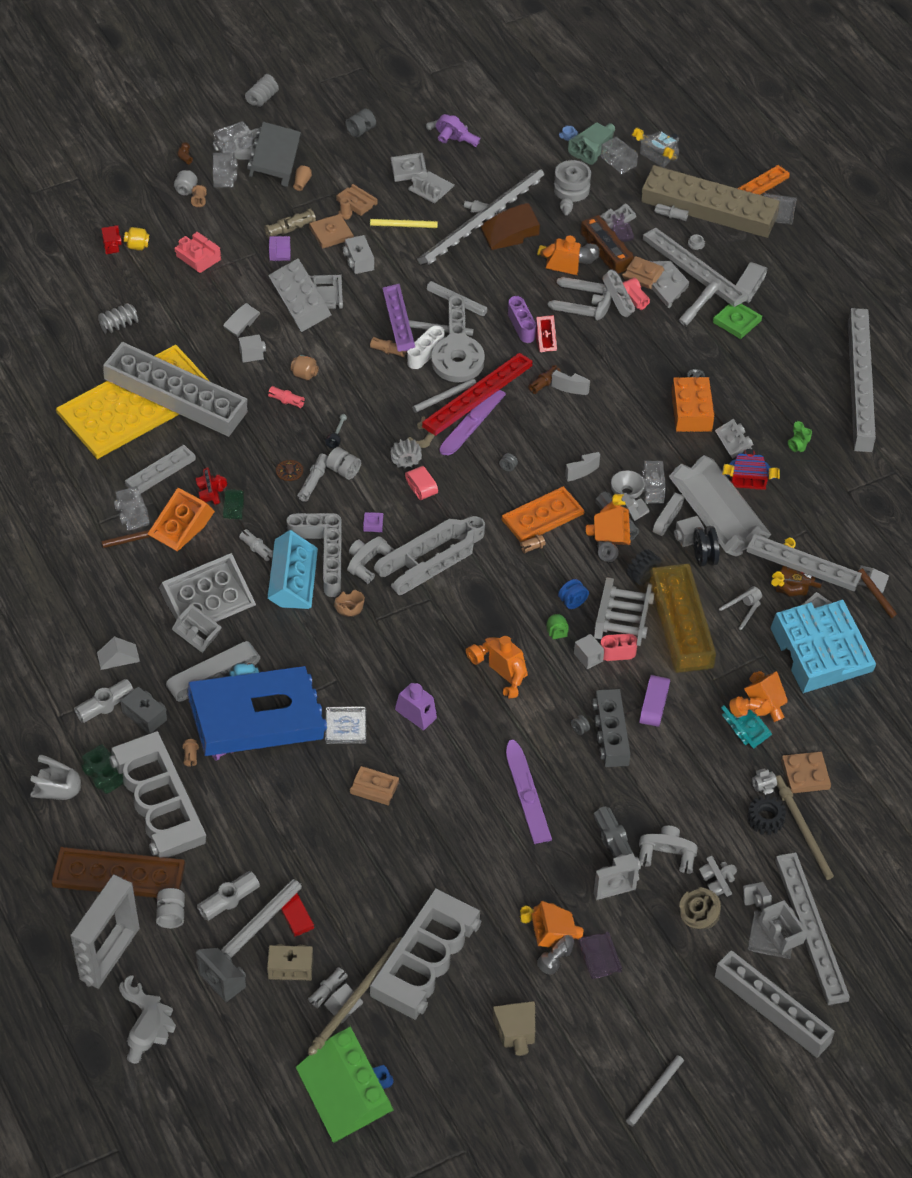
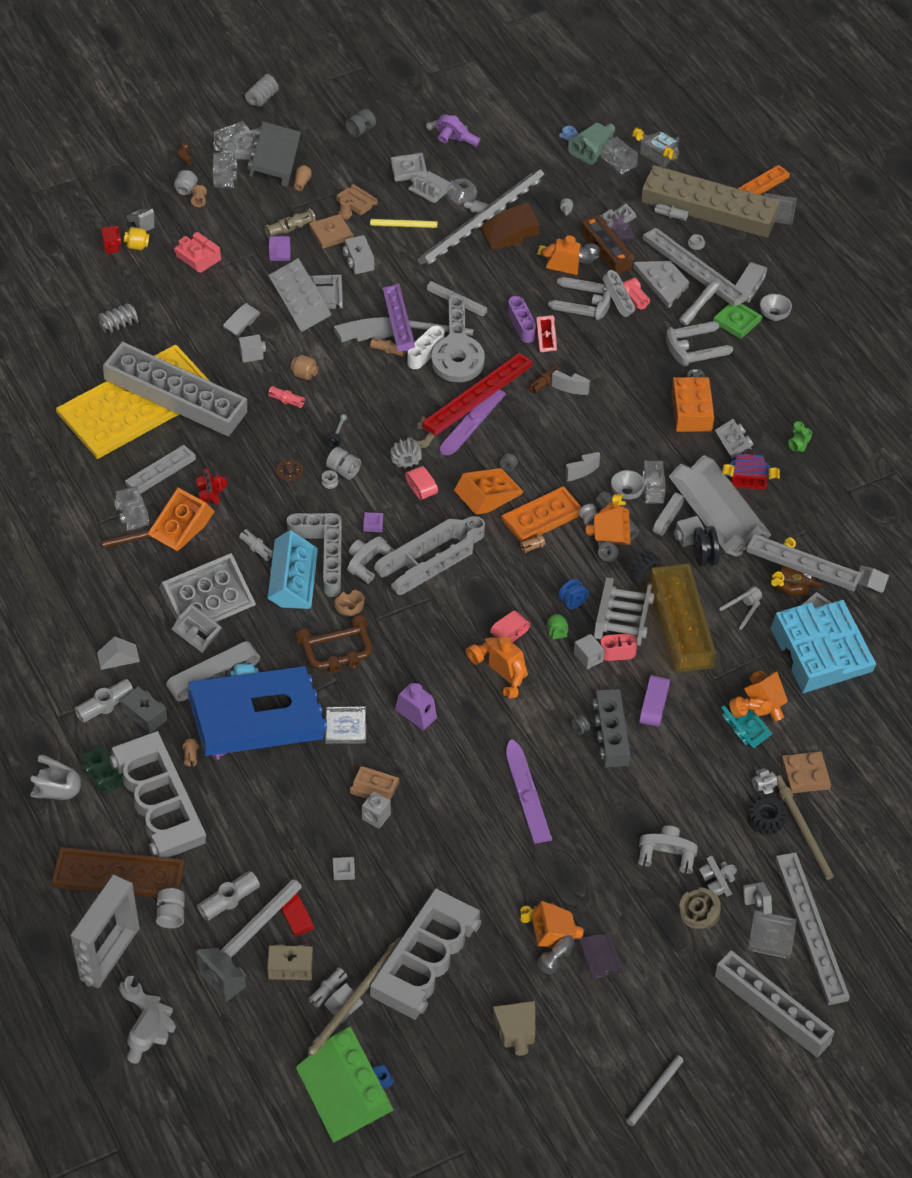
(143, 218): none -> light grey slope
(233, 504): clear green bracket -> none
(316, 472): light grey pin -> none
(329, 475): none -> light grey bush
(334, 663): none -> reddish brown bar
(343, 868): none -> light grey plate
(365, 329): none -> light grey slope
(376, 810): none -> light grey brick
(457, 389): light grey bar -> none
(460, 195): none -> clear piece
(487, 489): none -> orange slope
(511, 625): none -> coral beam
(572, 180): light grey wheel -> none
(587, 514): none -> light grey wheel
(612, 833): dark grey piece -> none
(618, 878): light grey plate -> none
(636, 508): light grey bracket -> none
(644, 271): medium nougat plate -> none
(679, 348): none -> light grey piece
(776, 303): none -> light grey piece
(790, 922): light grey window -> none
(861, 380): light grey brick -> none
(877, 593): reddish brown bar -> none

